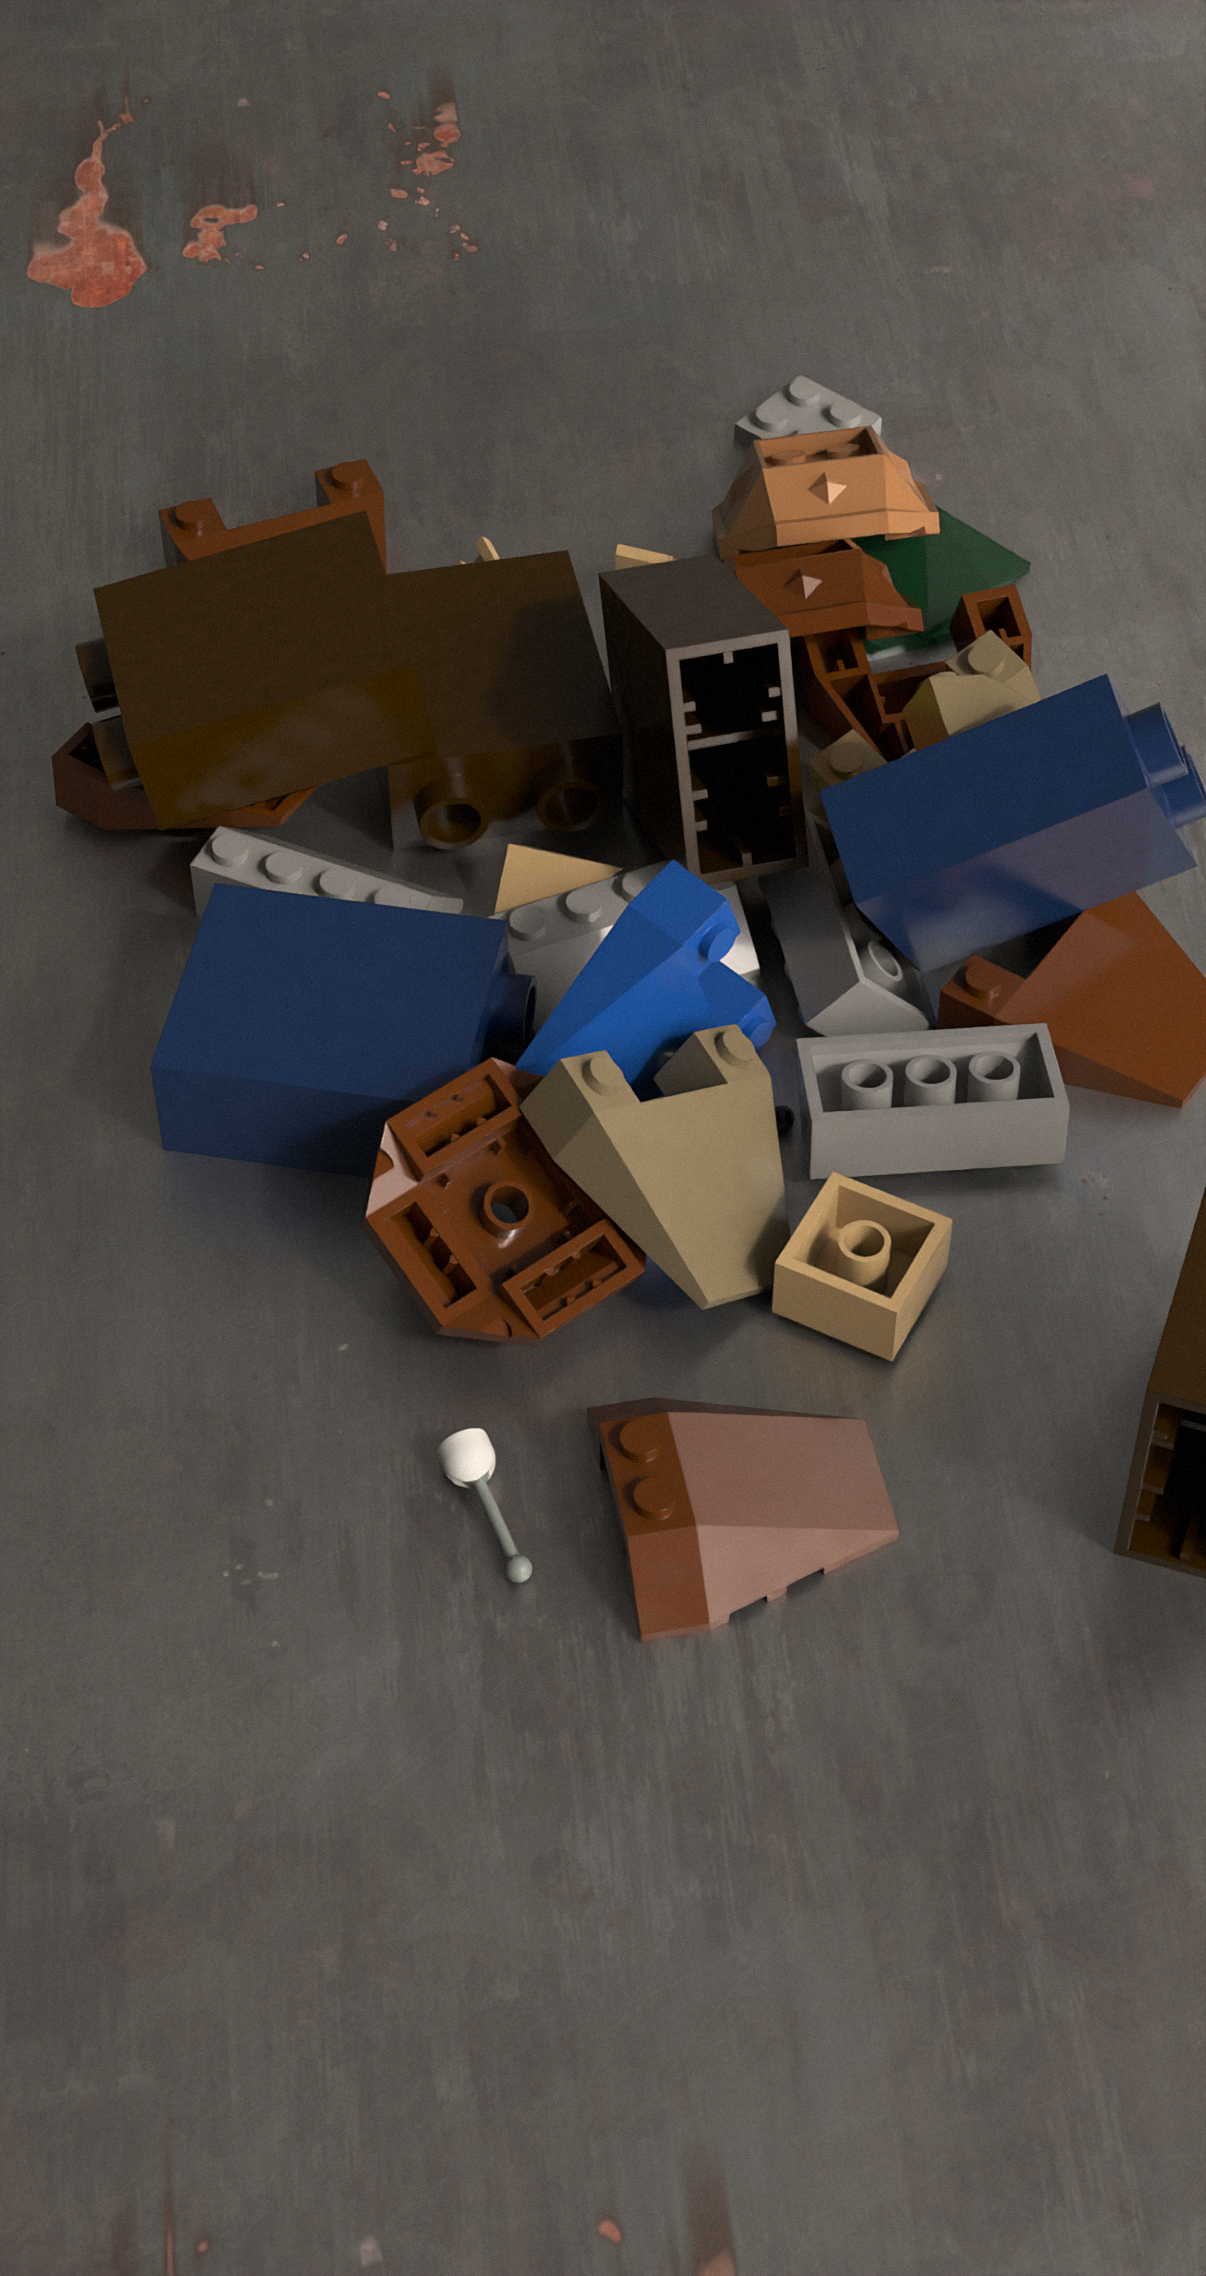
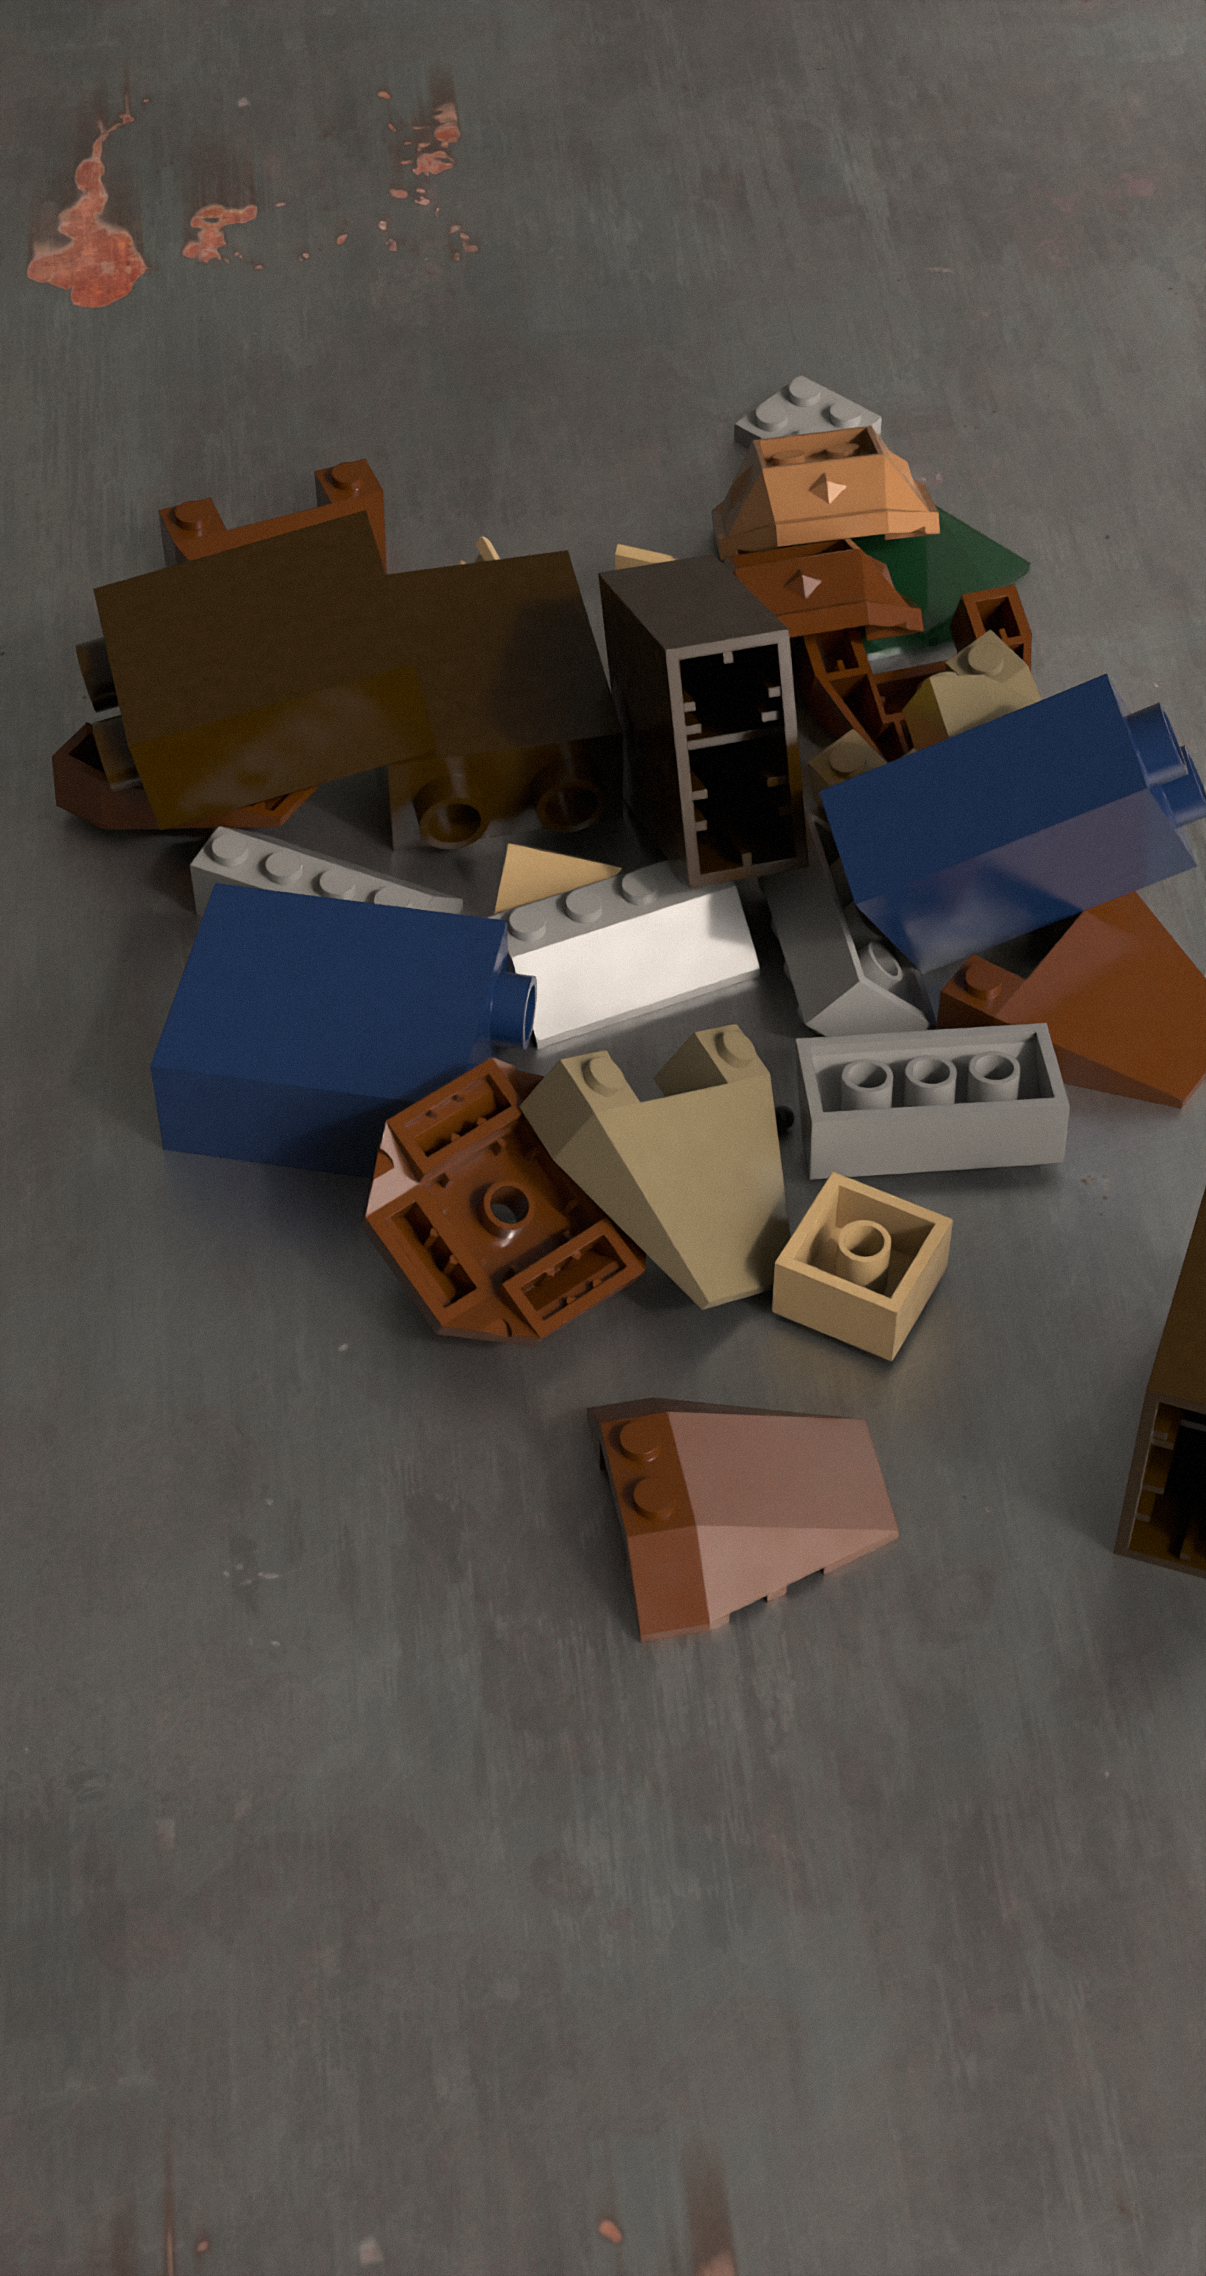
(469, 1463): hinge -> none
(654, 985): blue wedge -> none

